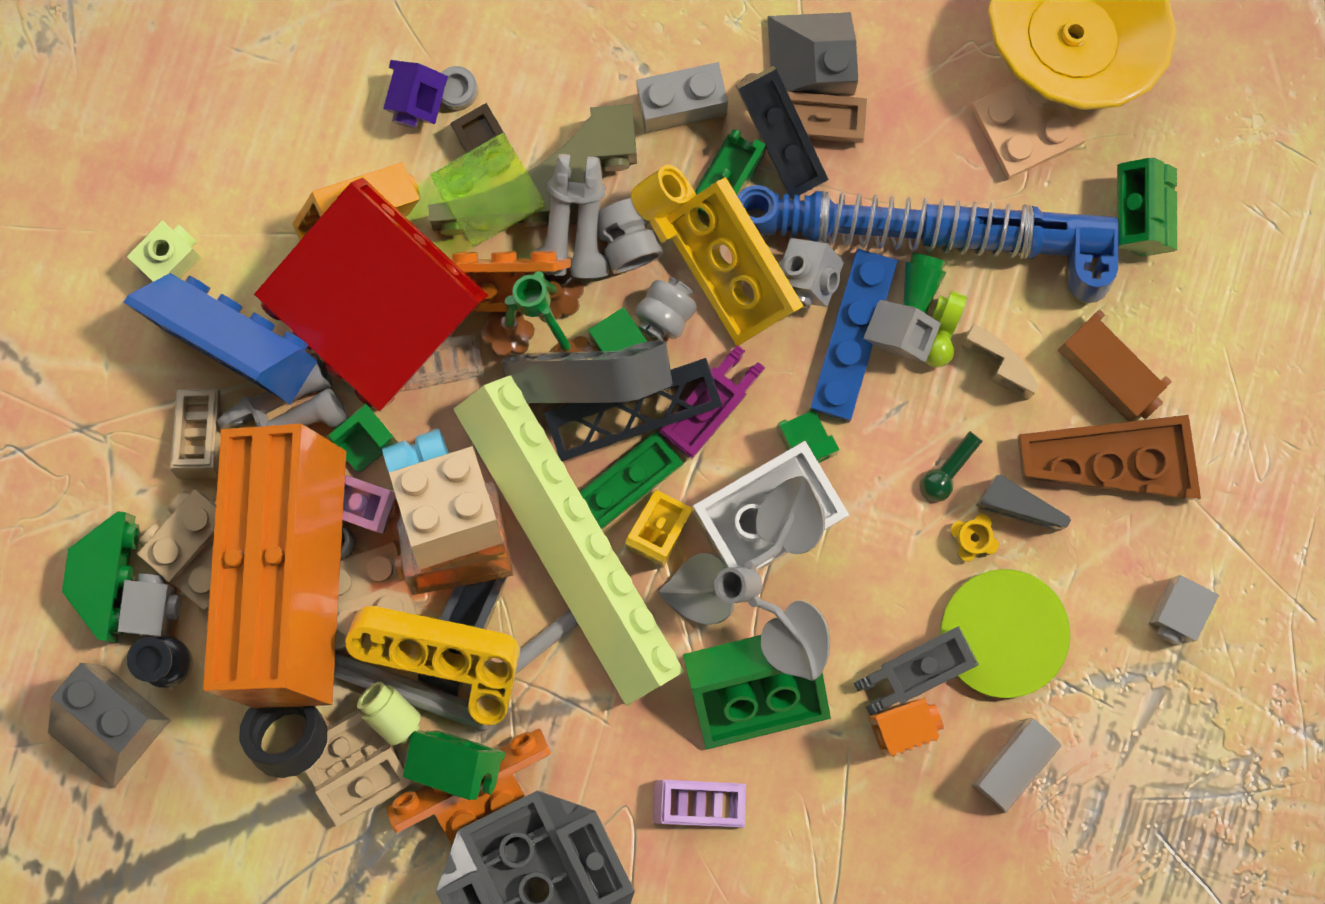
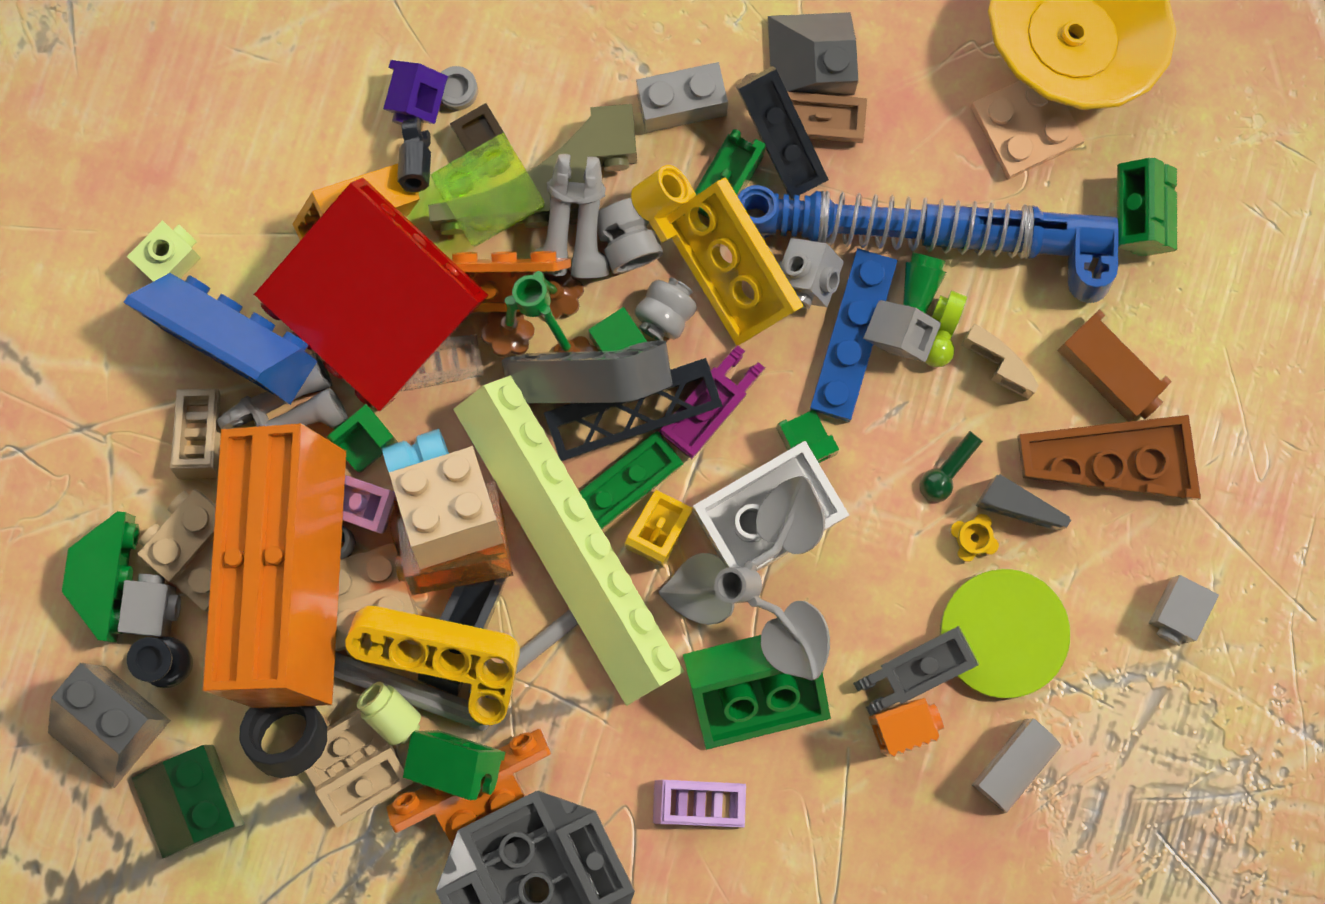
(187, 800): none -> dark green slope
(414, 157): none -> black bar

